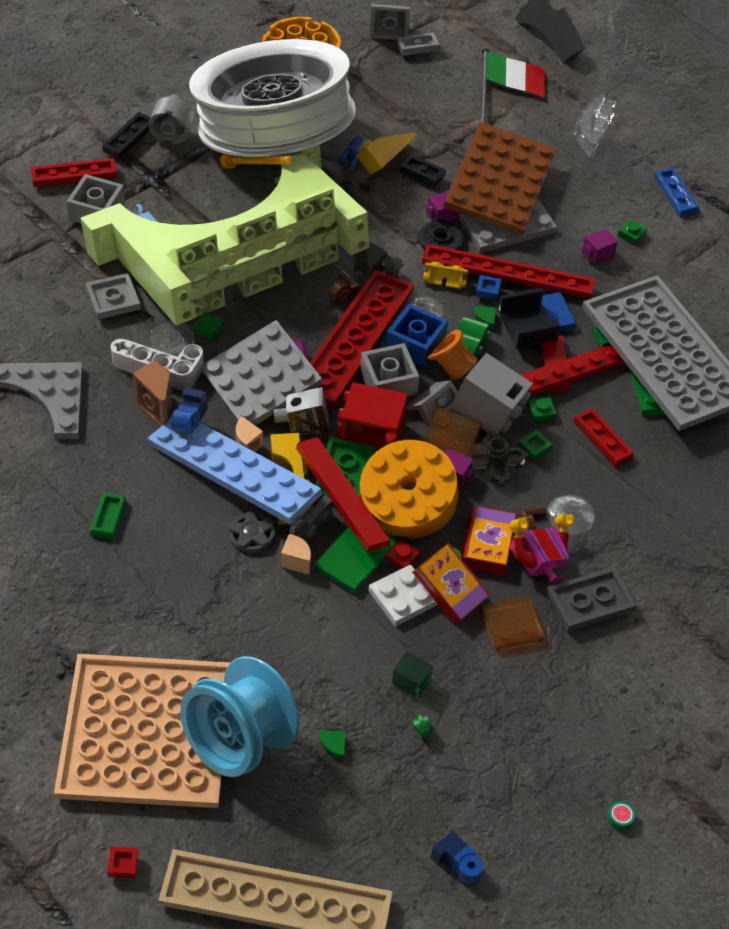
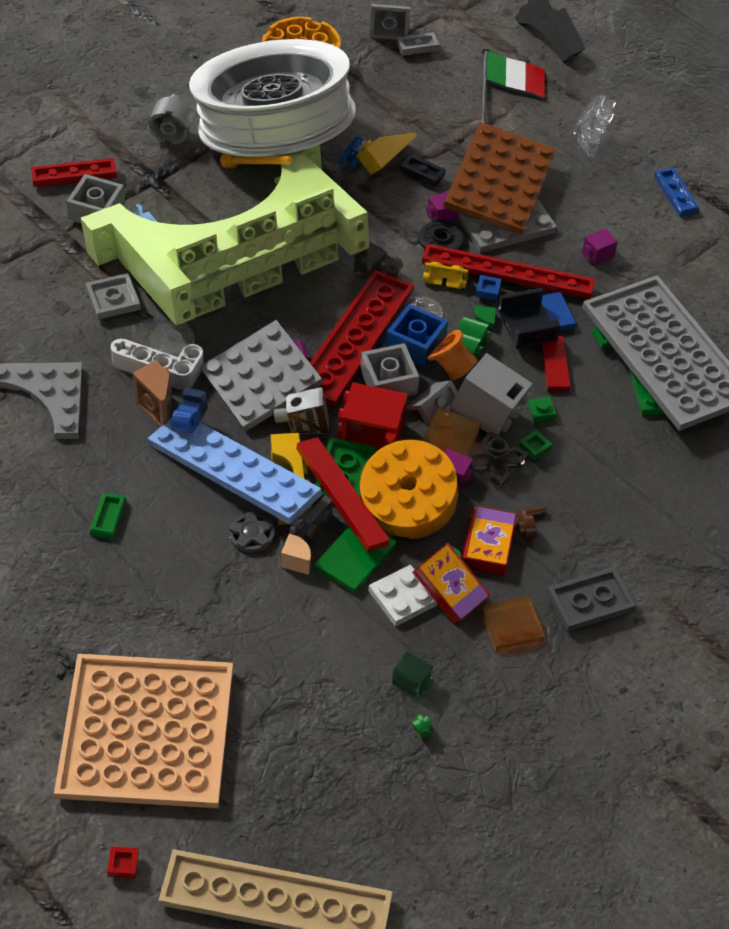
(127, 136): black plate -> none
(208, 326): green plate -> none
(237, 717): medium azure wheel -> none
(248, 435): light nougat brick -> none
(333, 742): green tile -> none
(343, 288): reddish brown plate -> none
(402, 555): red plate -> none
(459, 857): leg -> none
(542, 549): torso -> none
(573, 369): red plate -> none
(583, 513): clear dish -> none
(603, 437): red tile -> none
(621, 815): tile -> none
(632, 232): green plate -> none

